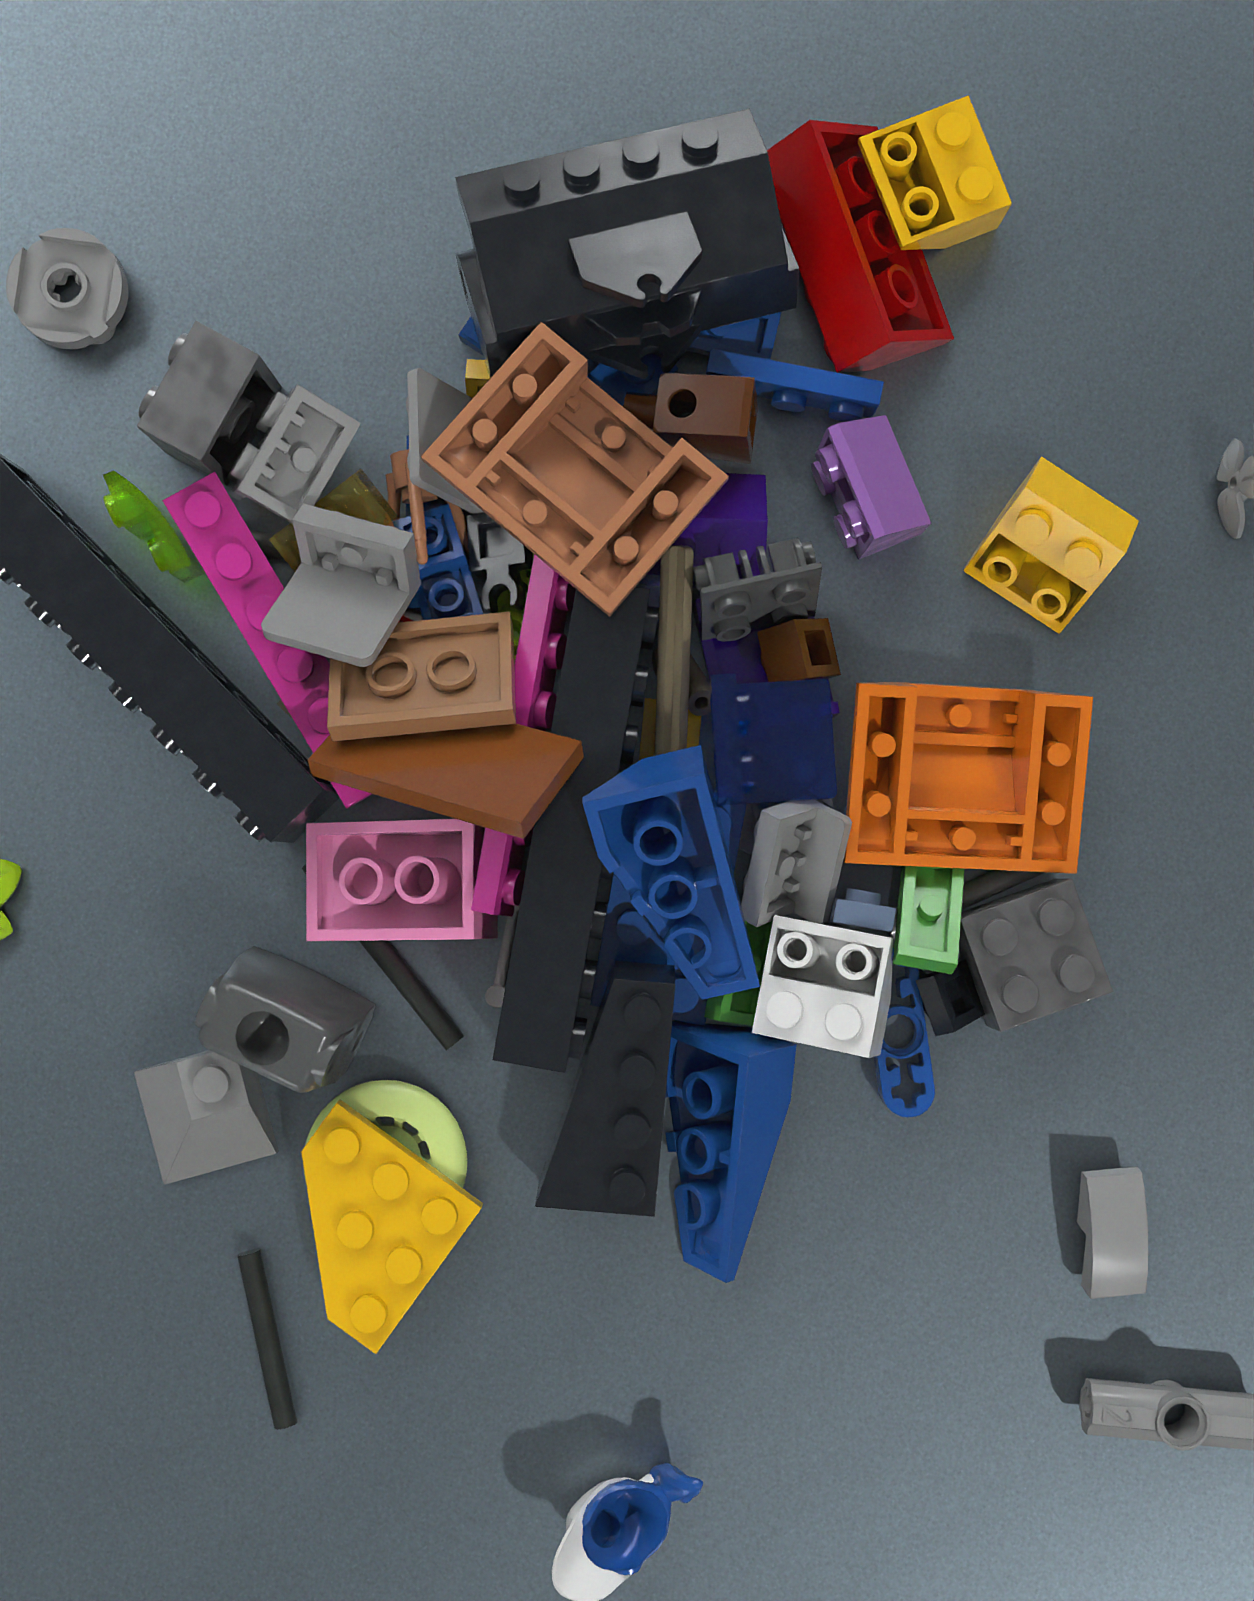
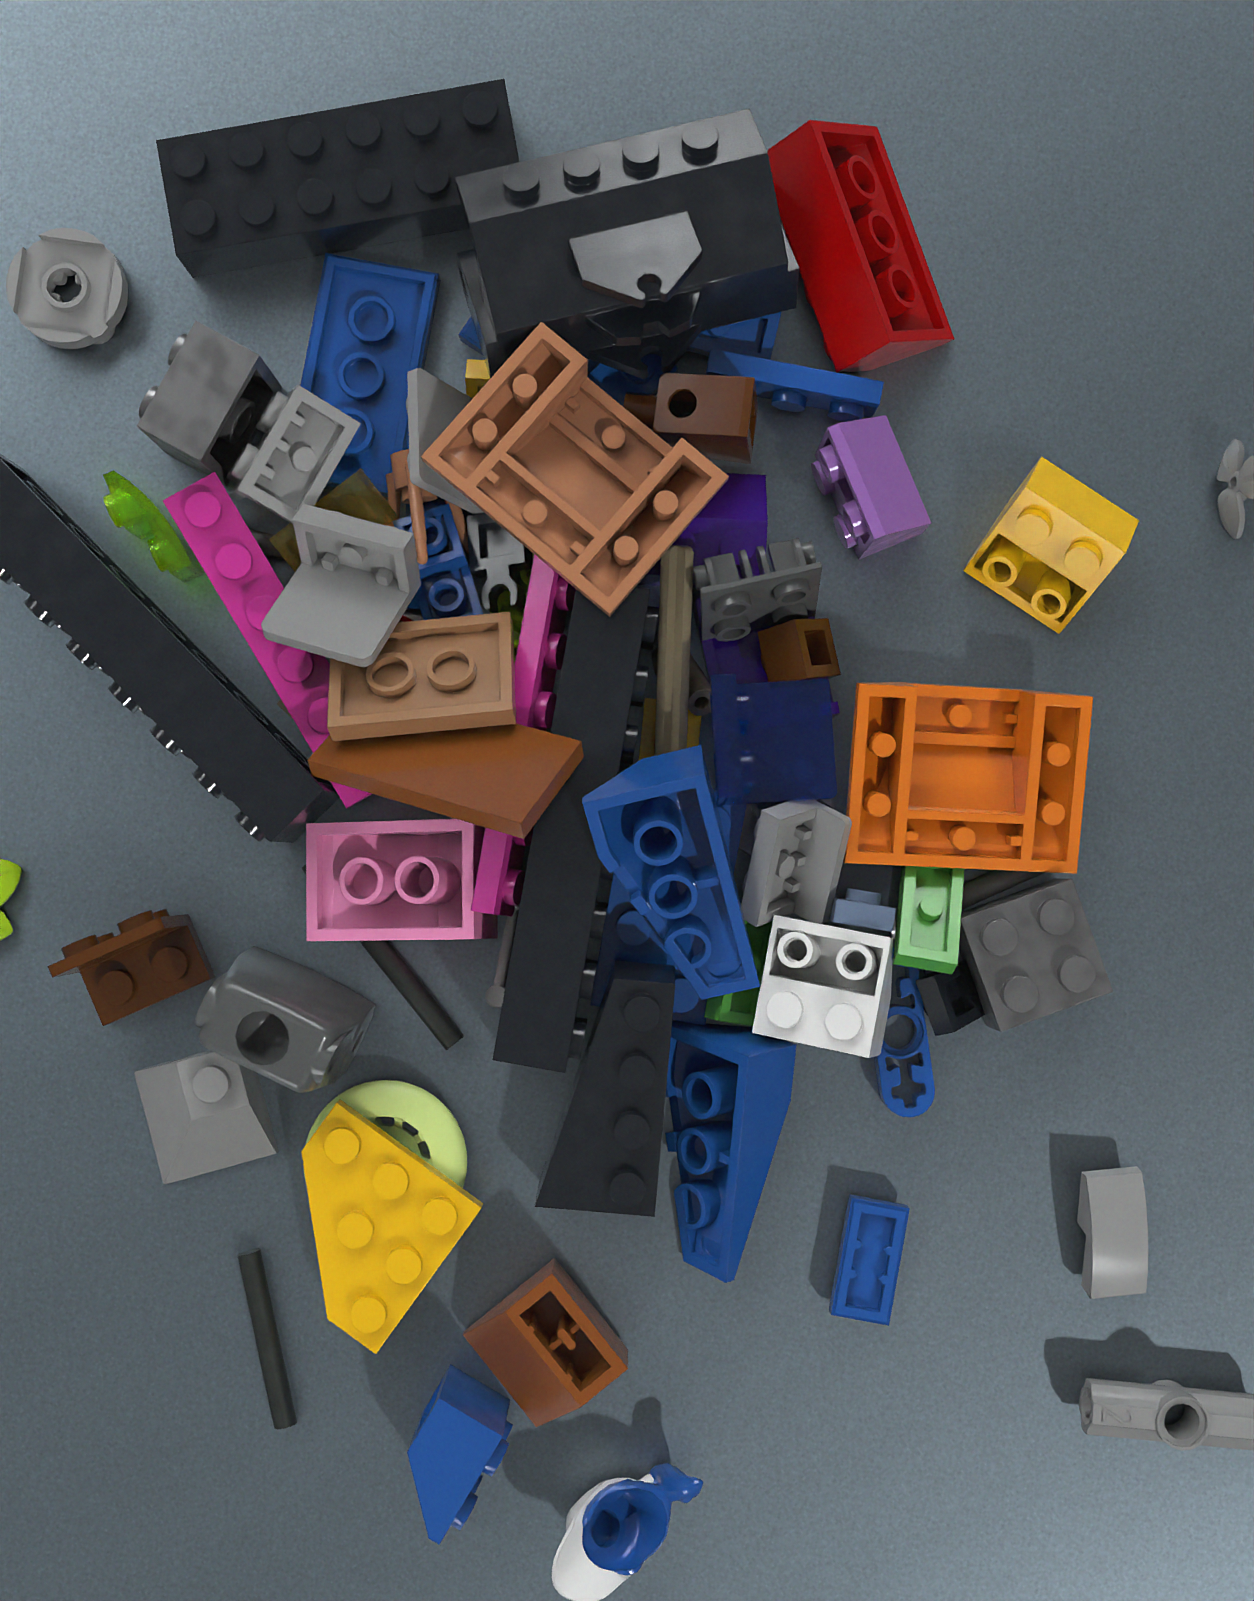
(139, 967): none -> reddish brown bracket
(331, 177): none -> black brick
(363, 340): none -> blue tile
(452, 1444): none -> blue slope
(548, 1345): none -> dark orange slope
(869, 1259): none -> blue plate
(936, 177): yellow slope -> none

